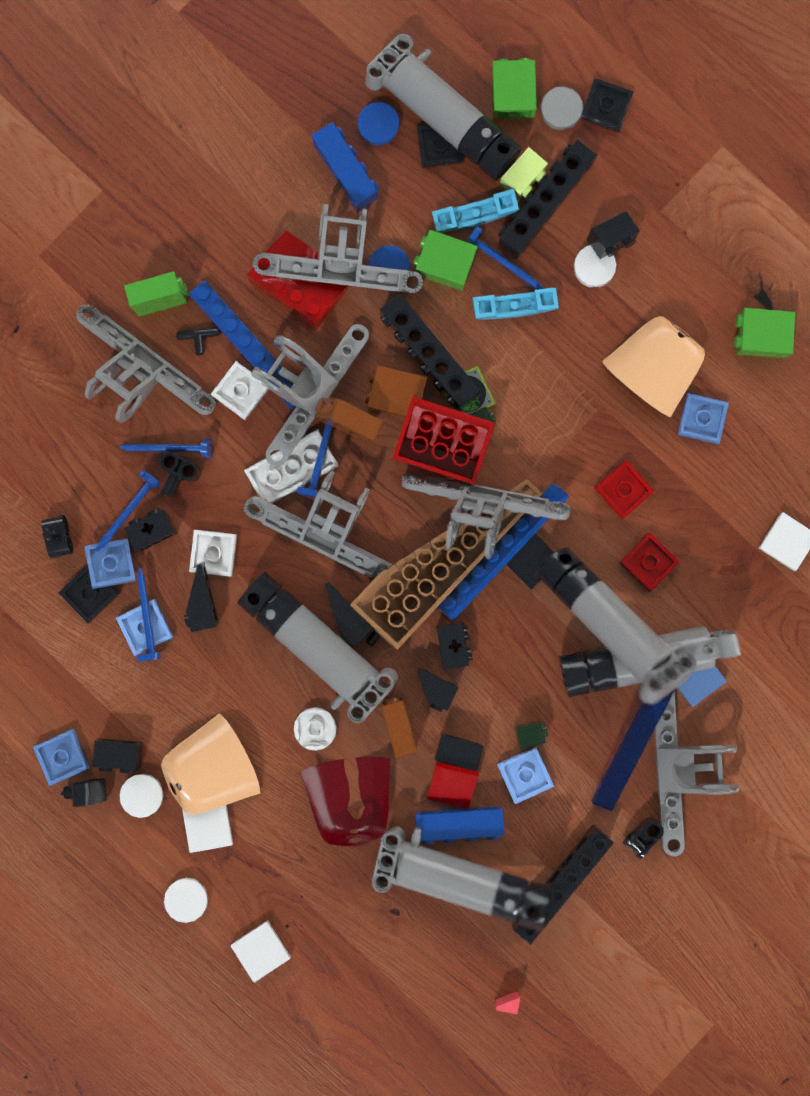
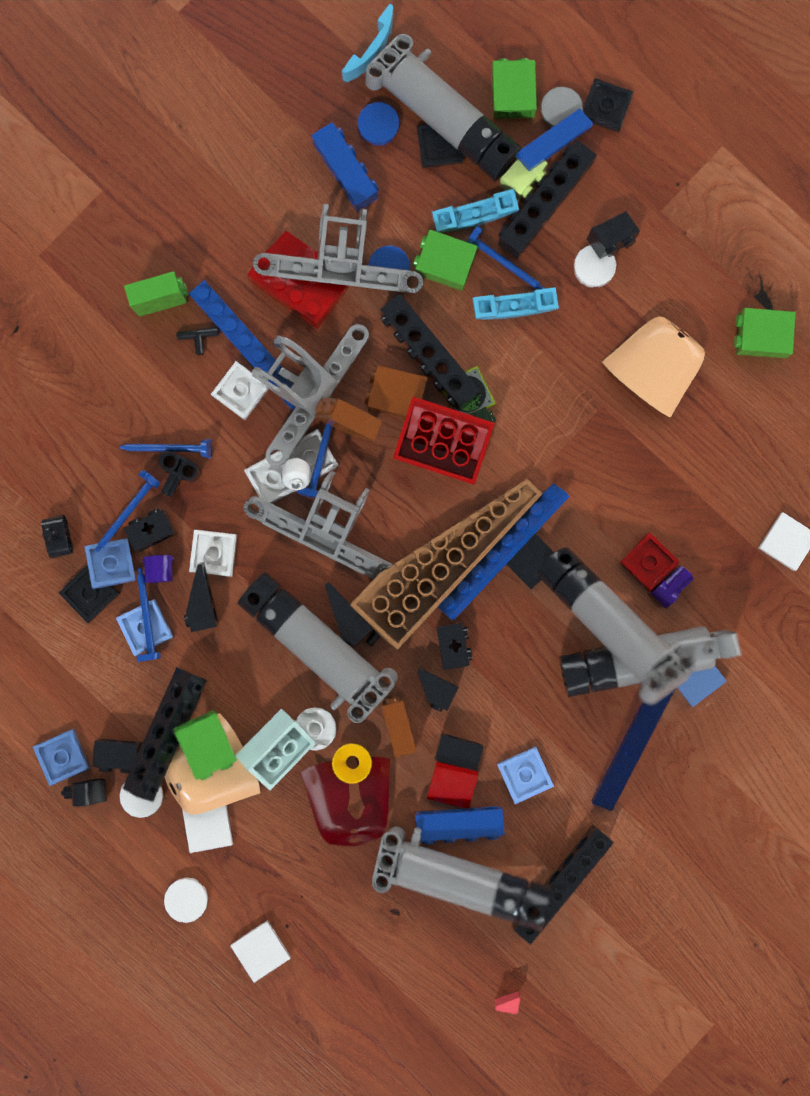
(141, 364): light grey piece -> none
(158, 568): none -> dark purple piece
(160, 739): none -> black brick
(205, 745): none -> bright green brick
(275, 749): none -> light aqua slope
(296, 474): none -> white head
(347, 774): none -> yellow piece
(358, 66): none -> medium azure slope
(481, 500): light grey piece -> none
(531, 734): clear green brick -> none
(554, 140): none -> blue tile
(624, 489): red tile -> none
(642, 838): black piece -> none
(668, 590): none -> dark purple piece
(677, 775): light grey piece -> none
(702, 418): medium blue tile -> none

